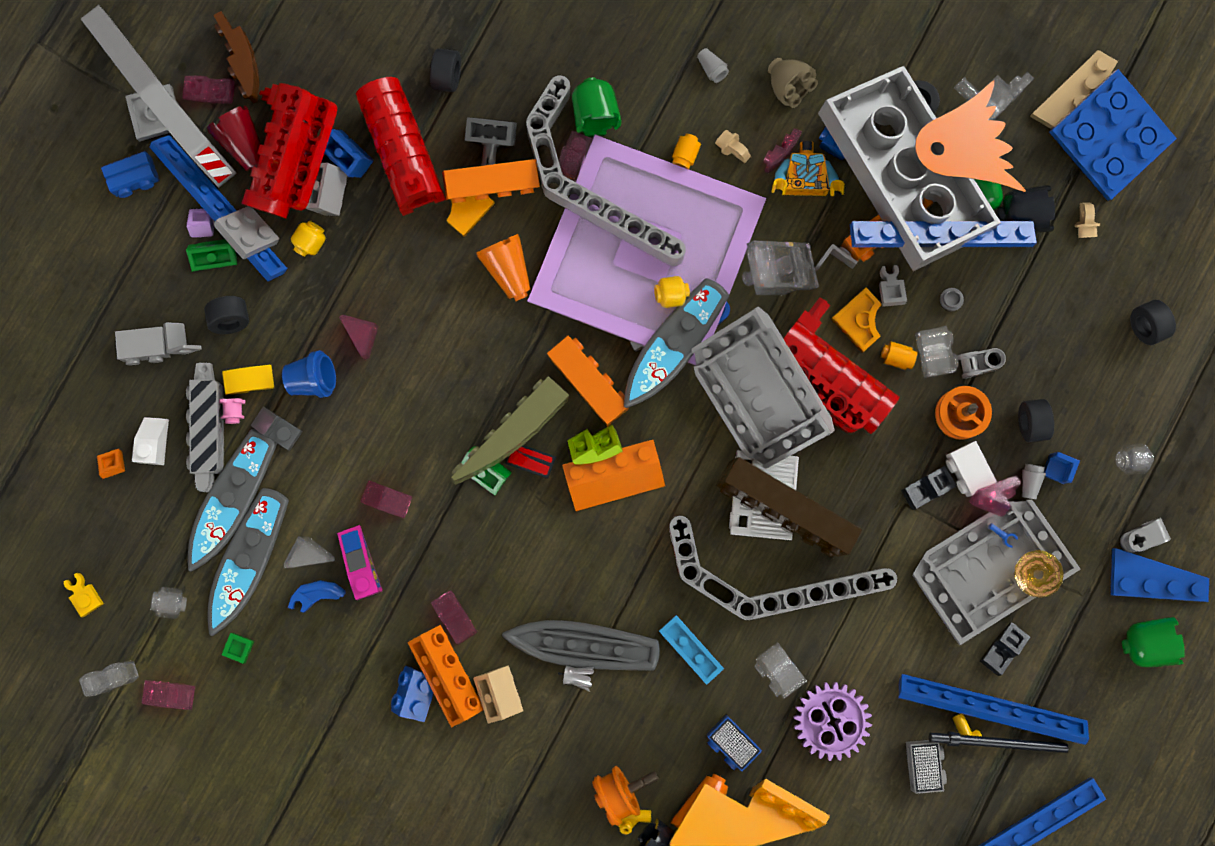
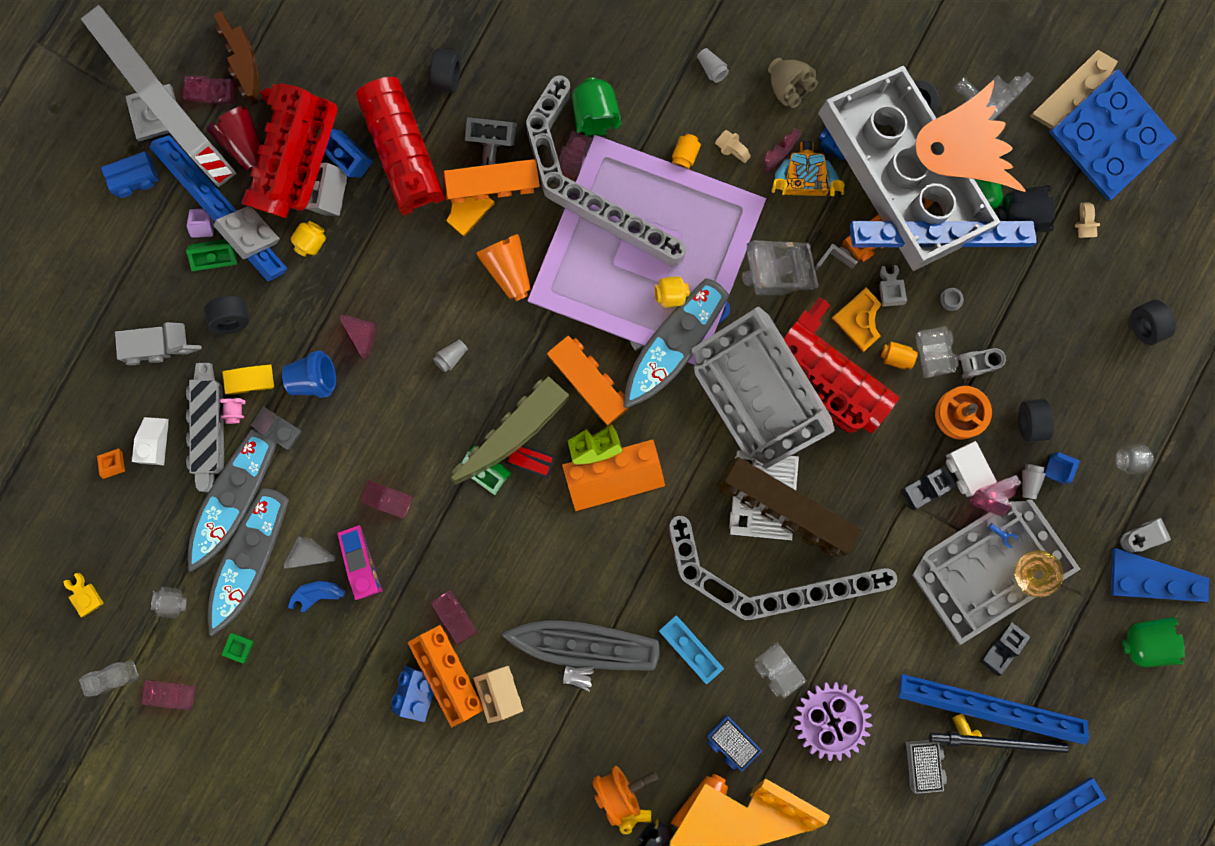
(450, 355): none -> light grey cone

